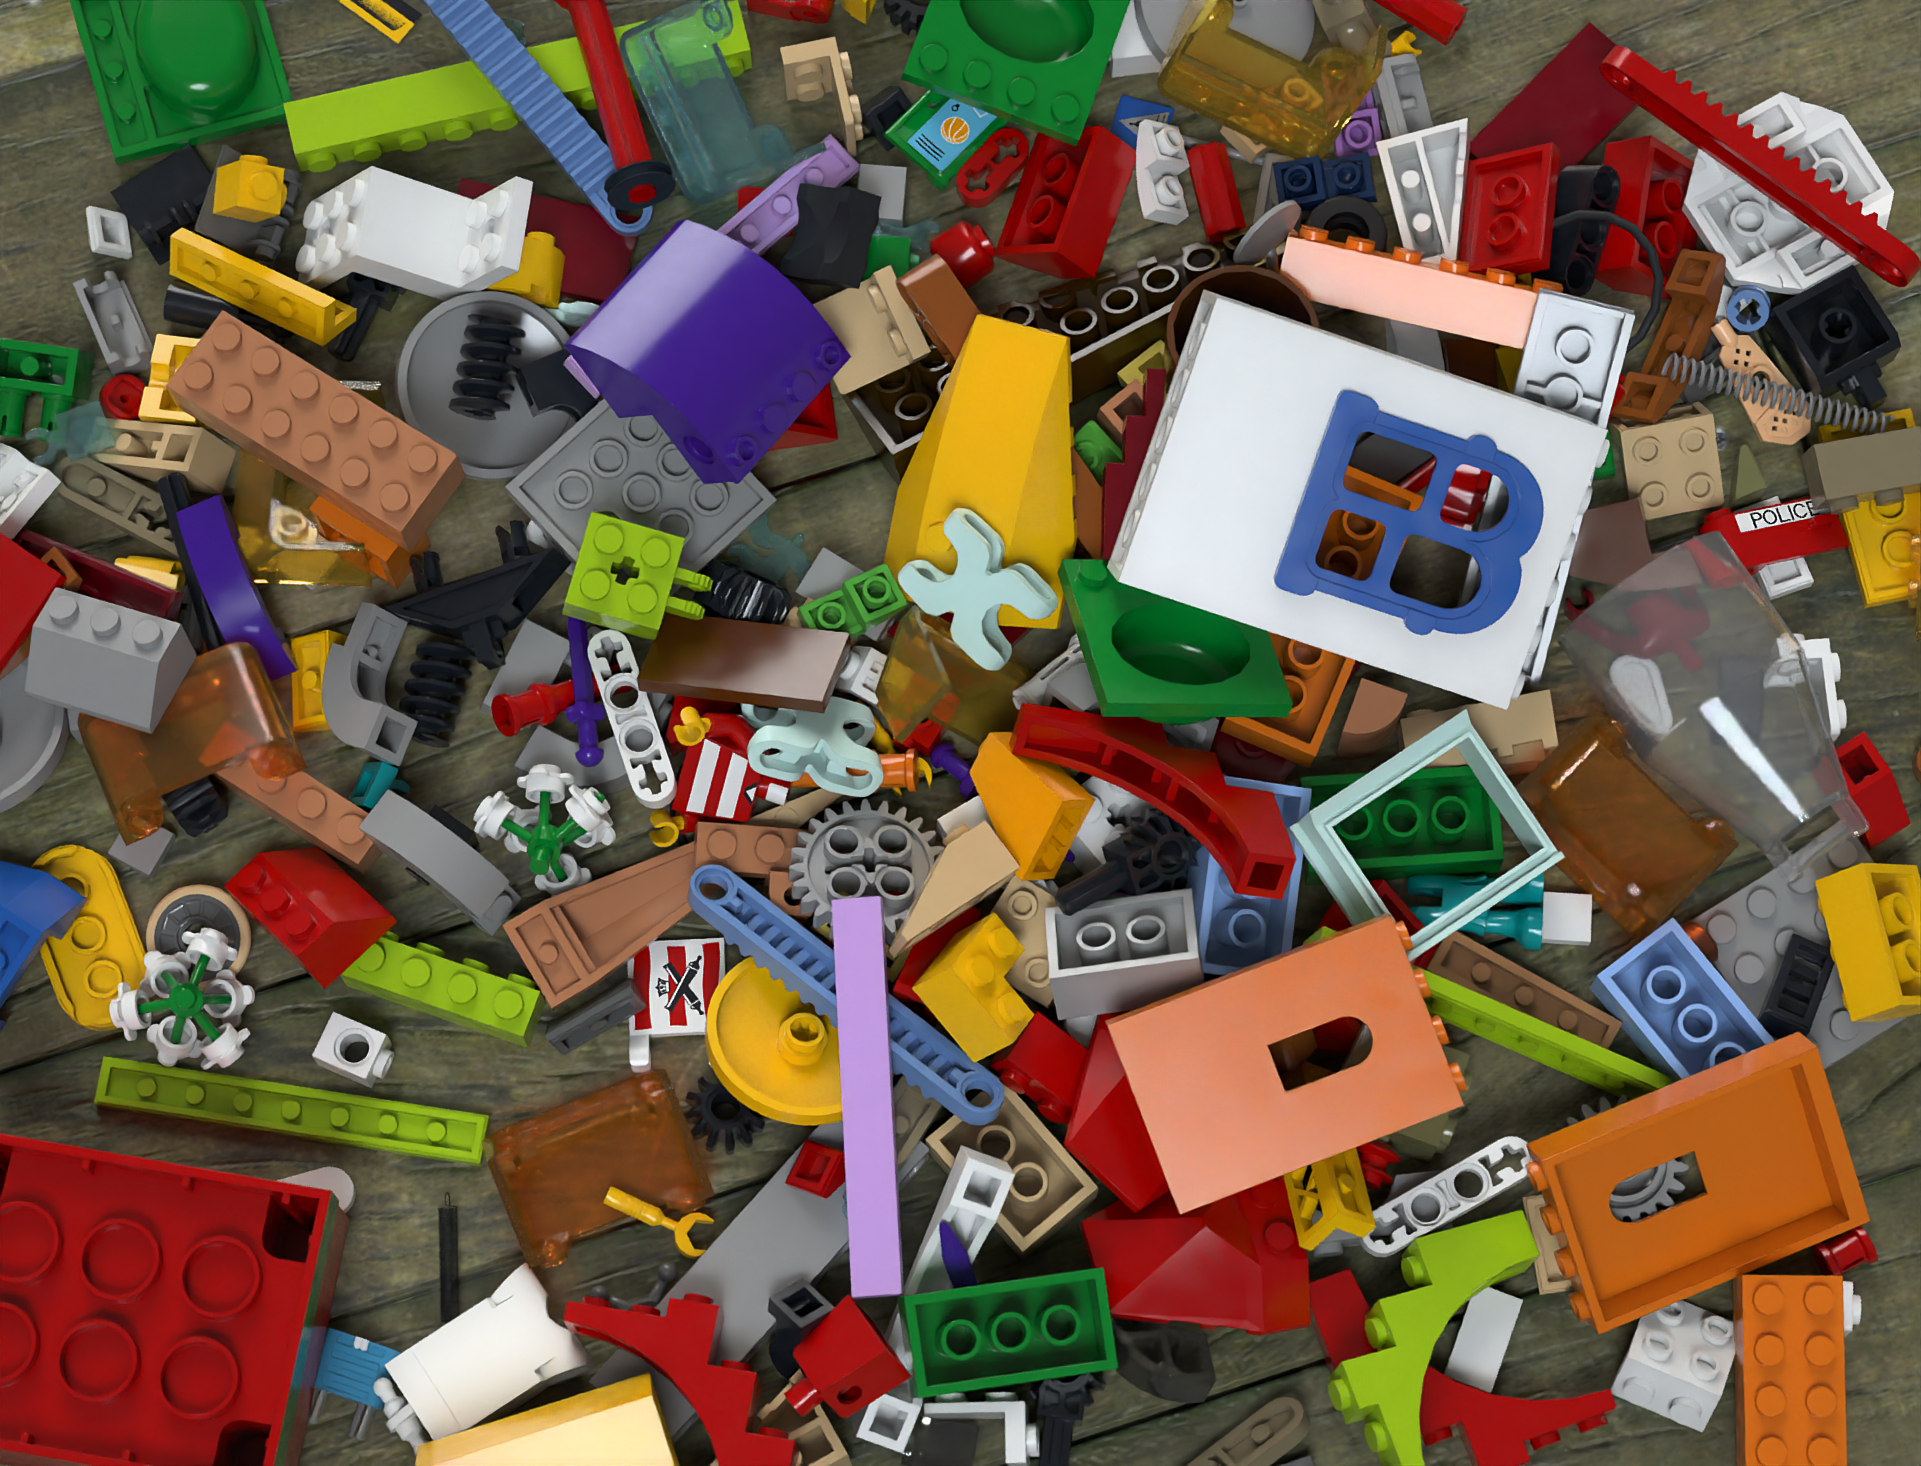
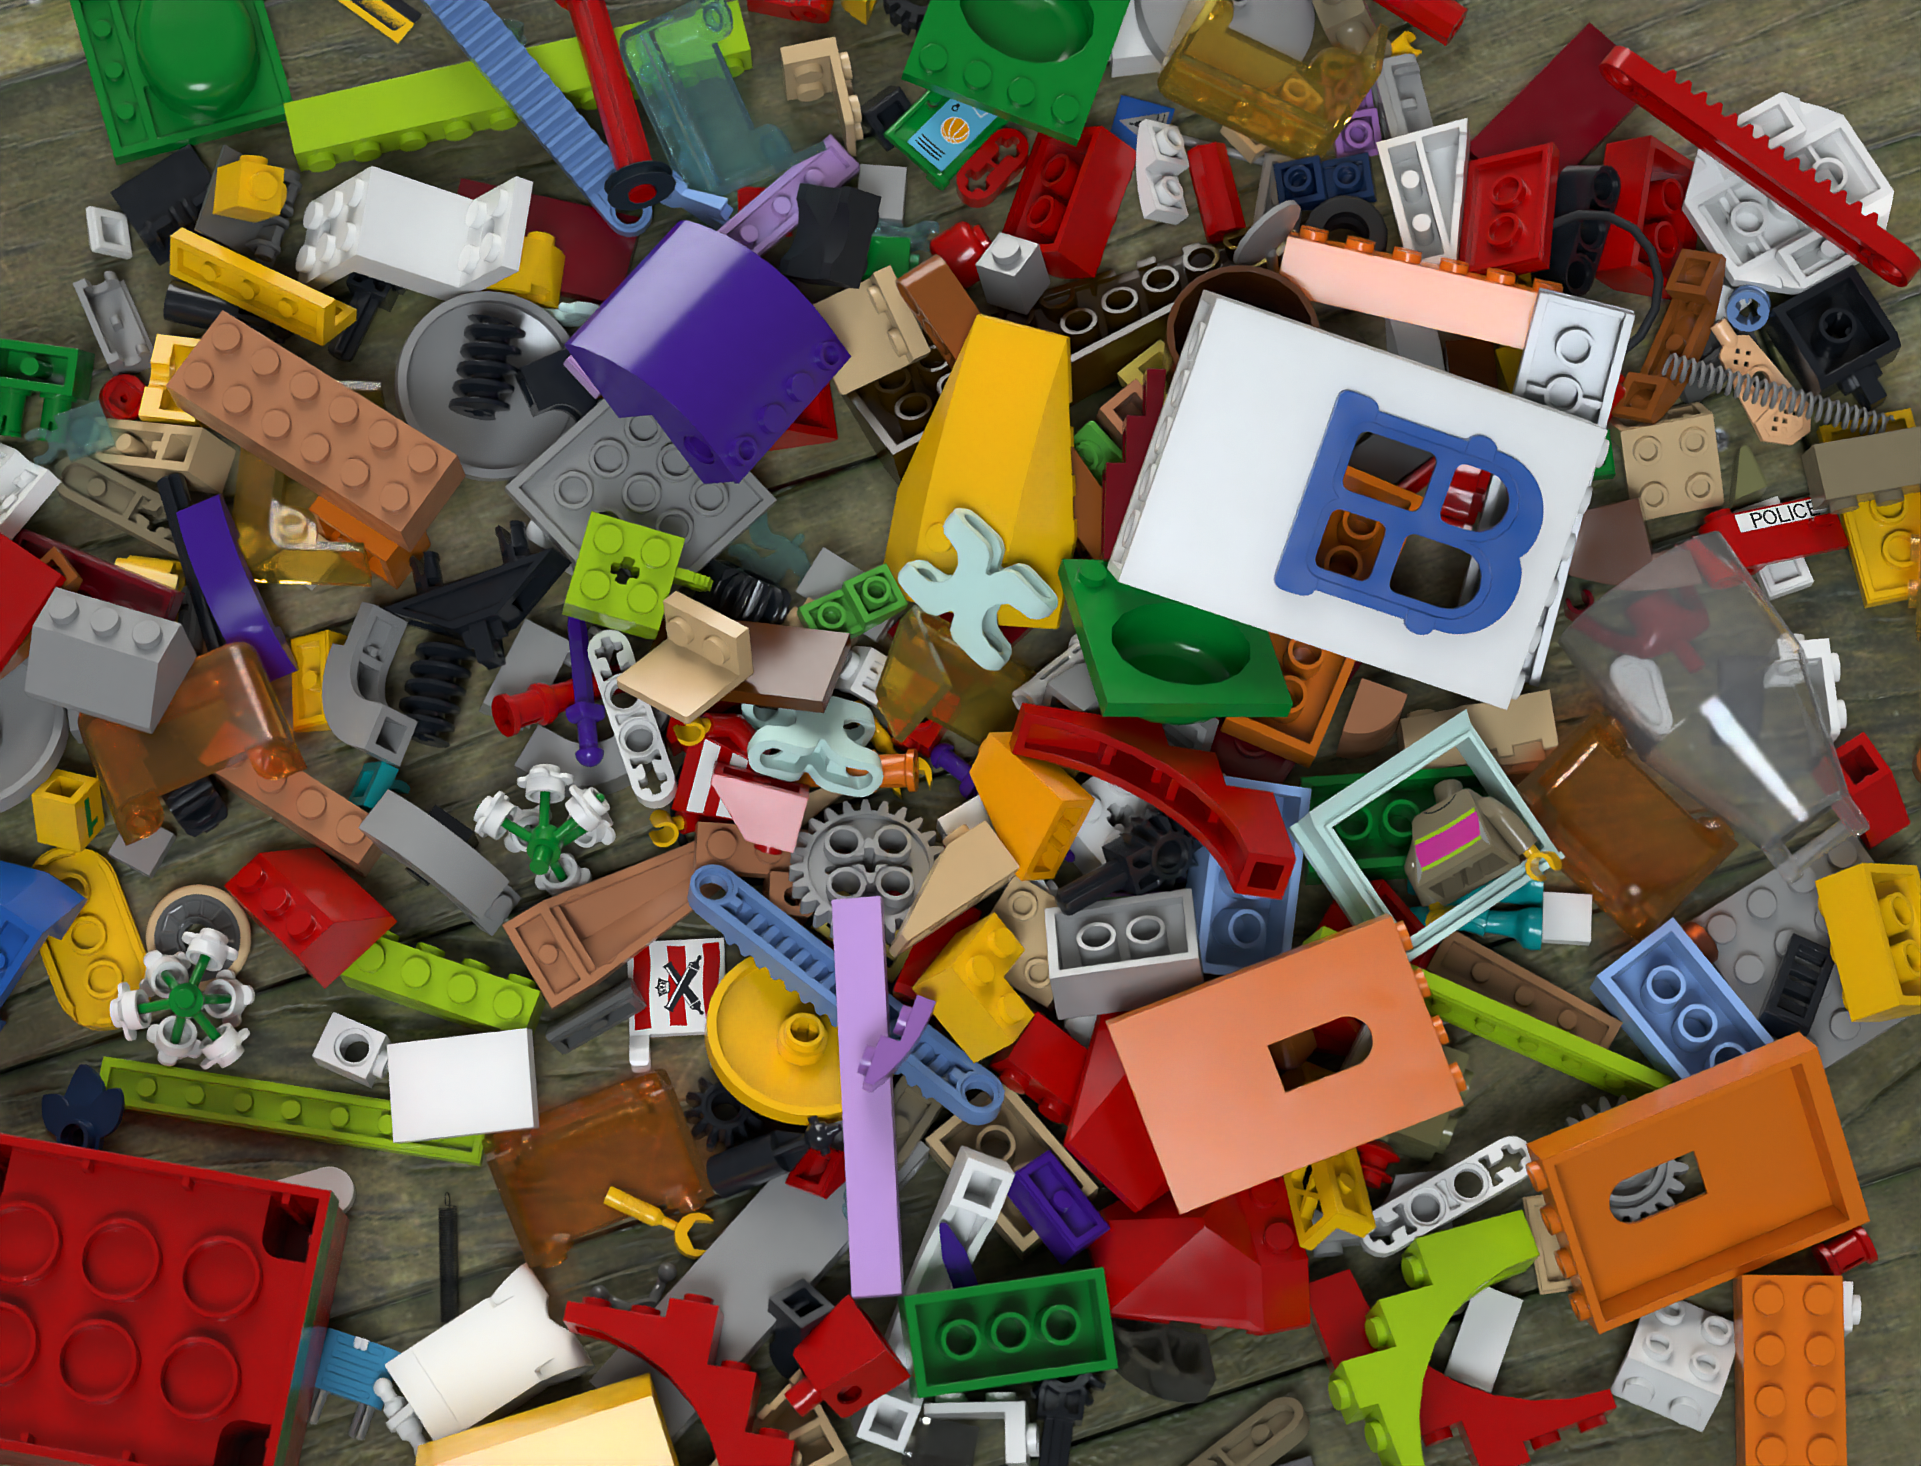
(68, 810): none -> yellow brick
(84, 1110): none -> dark blue plate
(462, 1086): none -> white tile
(694, 665): none -> tan bracket
(705, 206): none -> light blue piece
(762, 806): none -> slope
(767, 1157): none -> black wheel
(884, 1060): none -> medium lavender slope
(1013, 273): none -> light grey brick
(1056, 1207): none -> dark purple slope
(1466, 845): none -> dark tan torso

